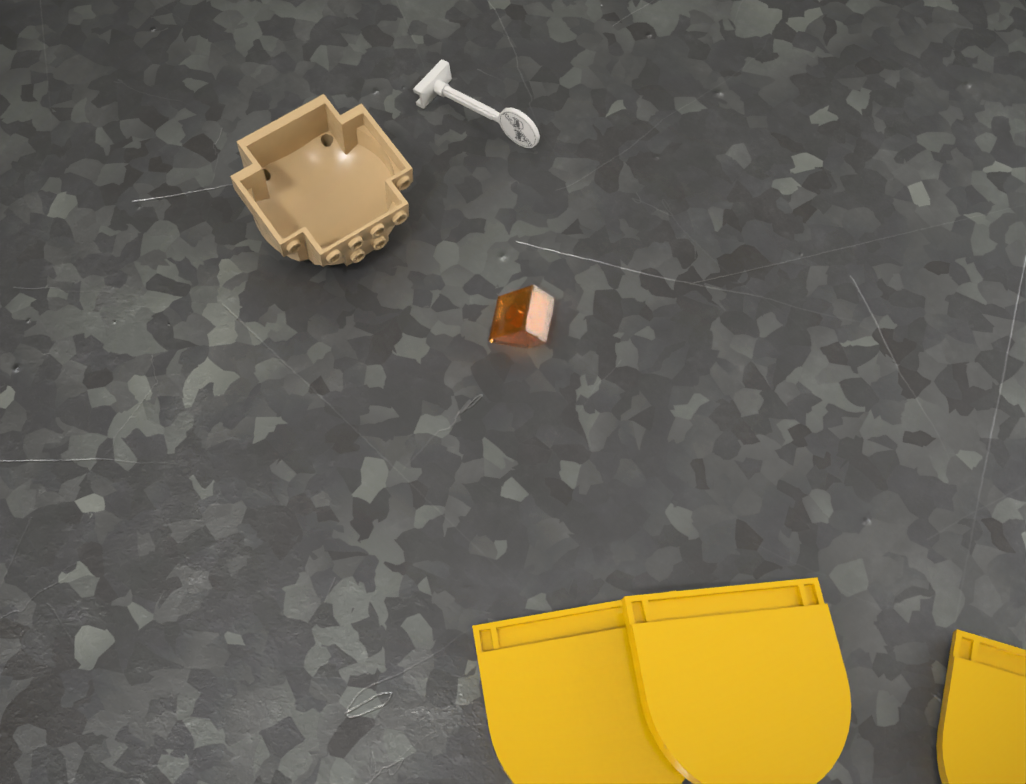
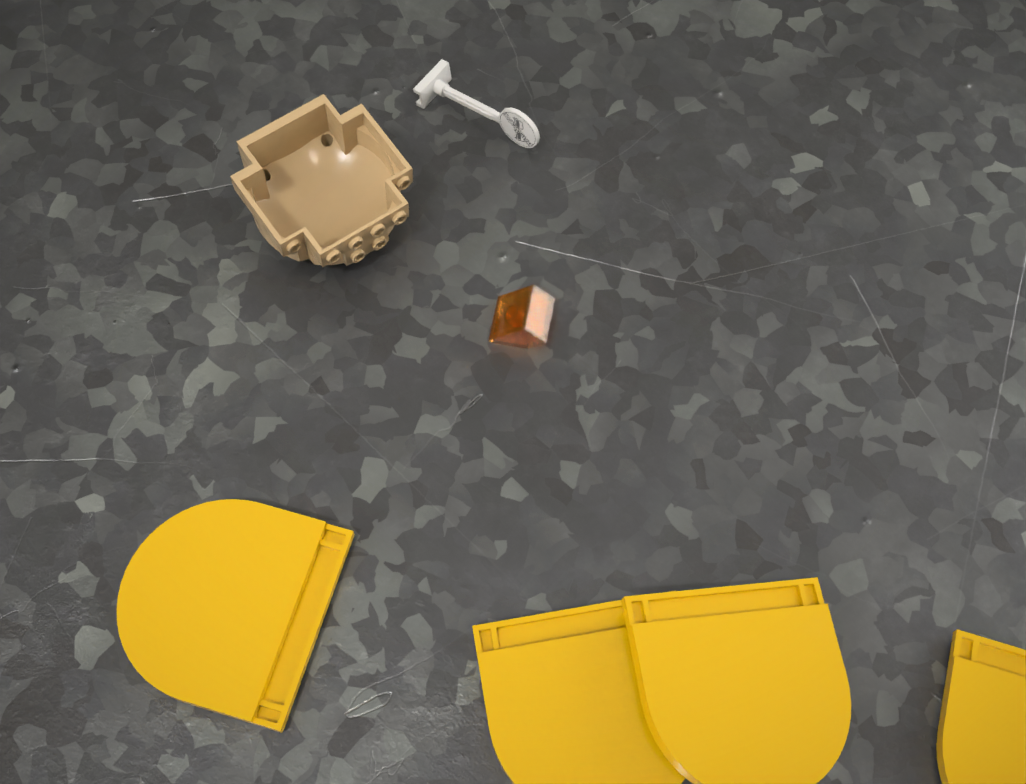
(230, 606): none -> yellow piece

